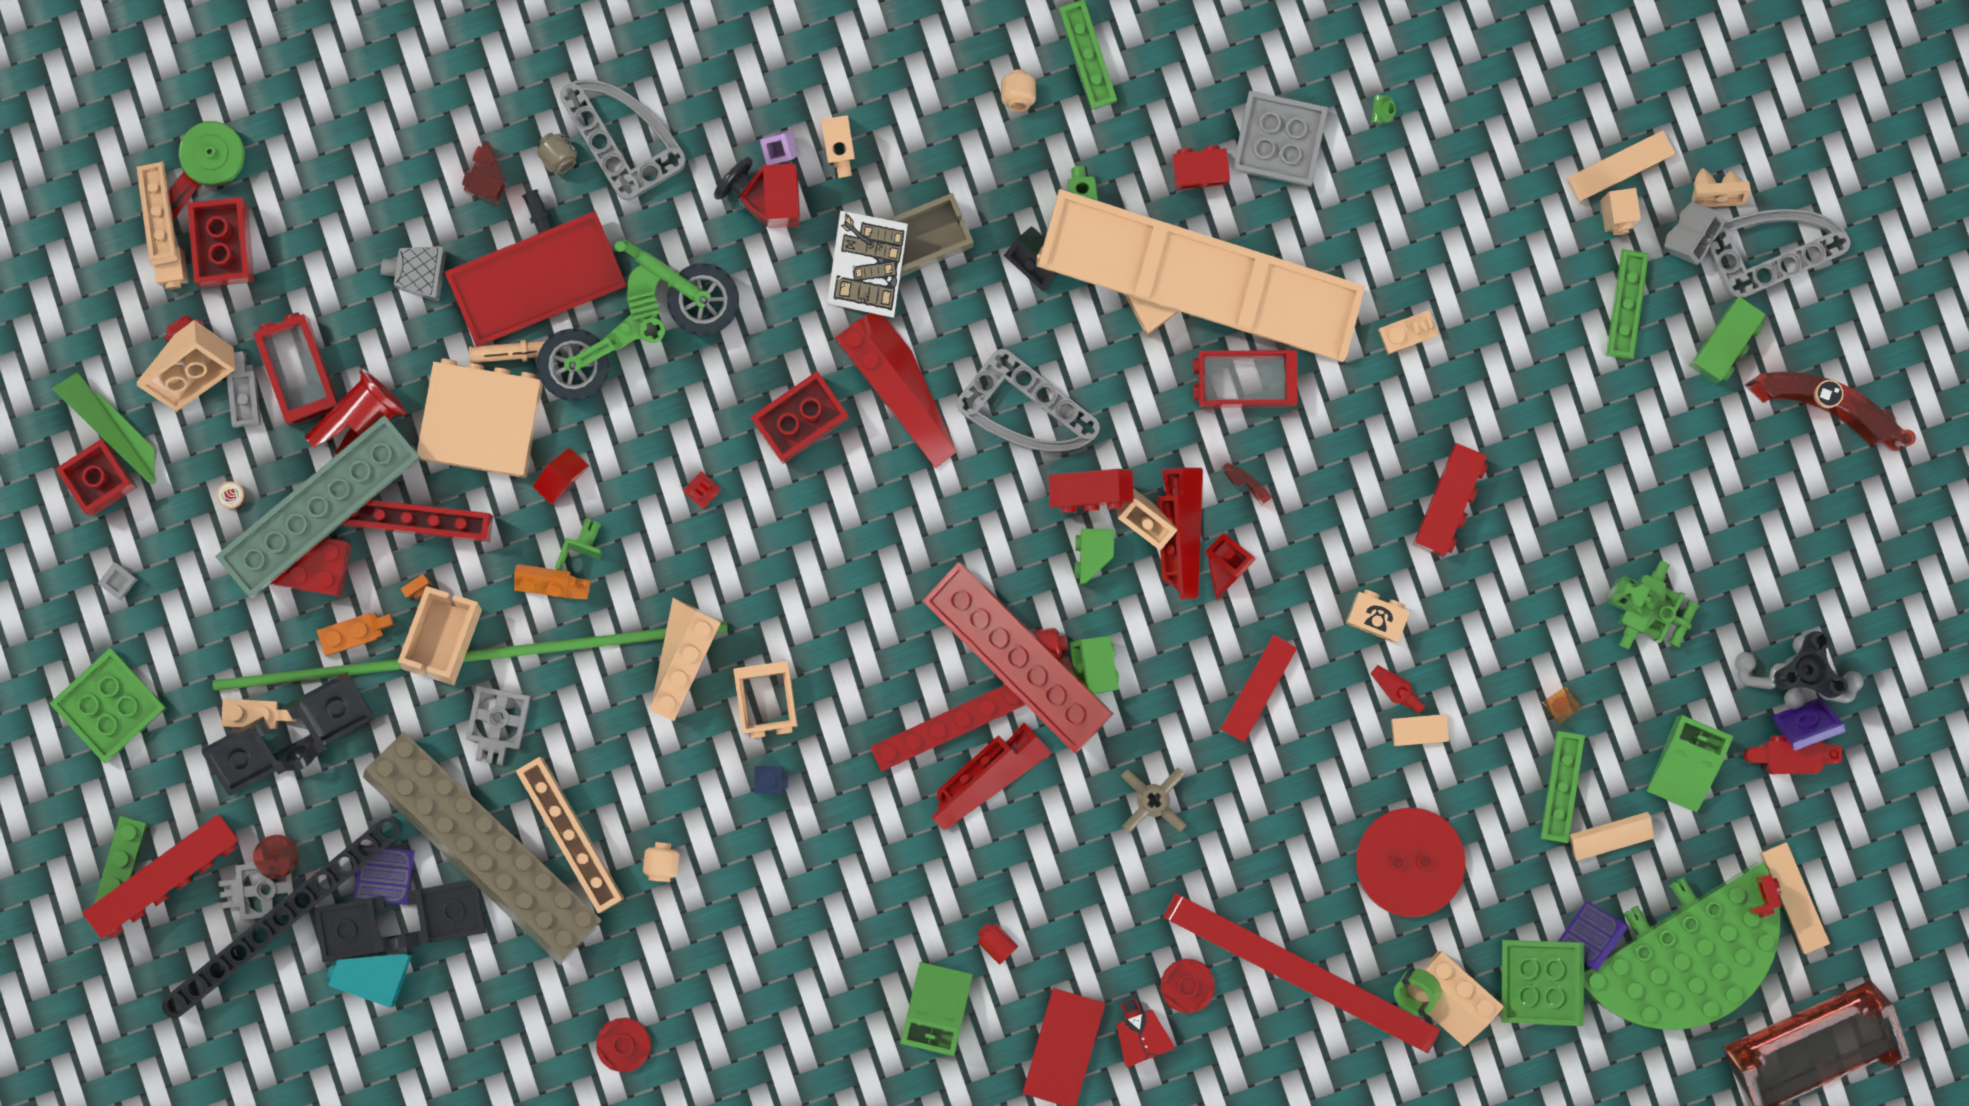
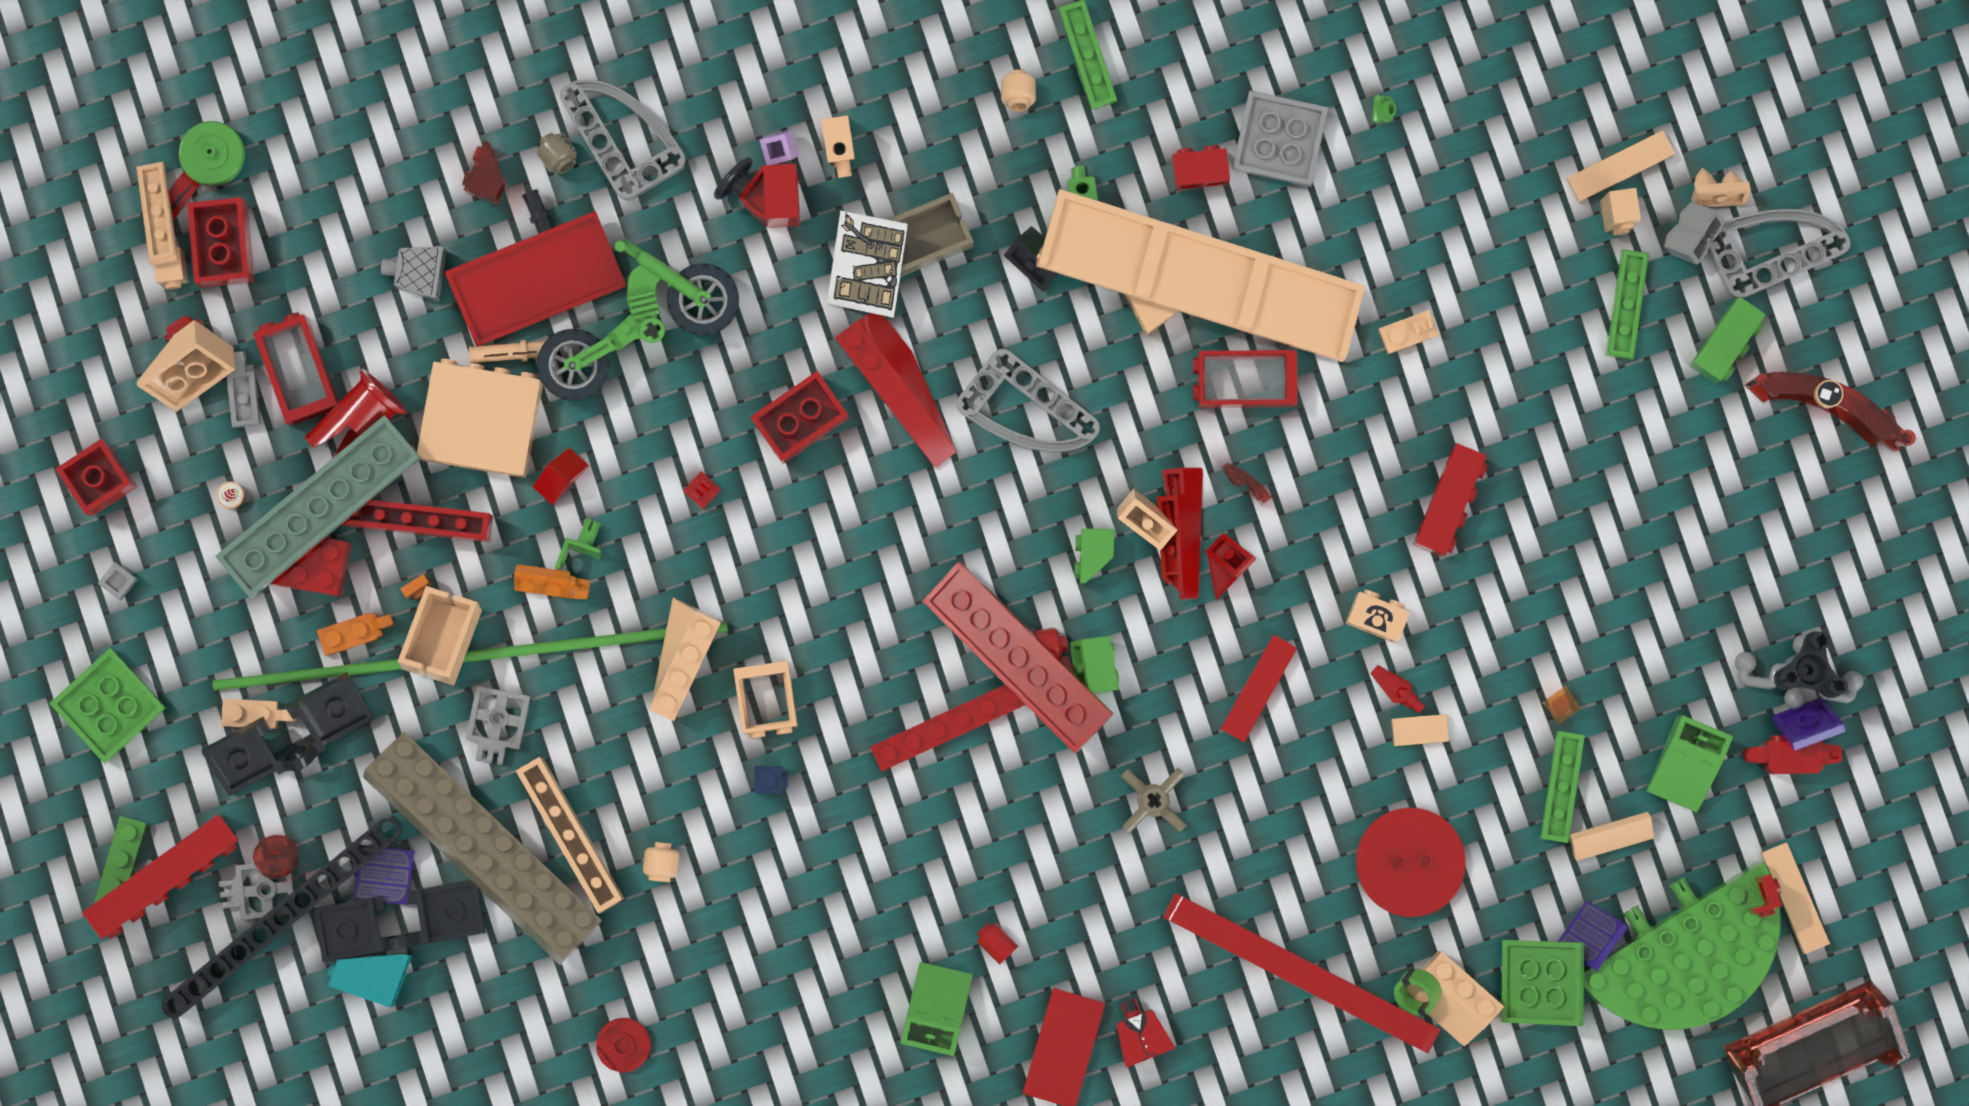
(109, 425): bright green wedge -> none
(988, 774): red wedge -> none
(1091, 490): red brick -> none
(1187, 985): red tile -> none
(1650, 608): bright green piece -> none

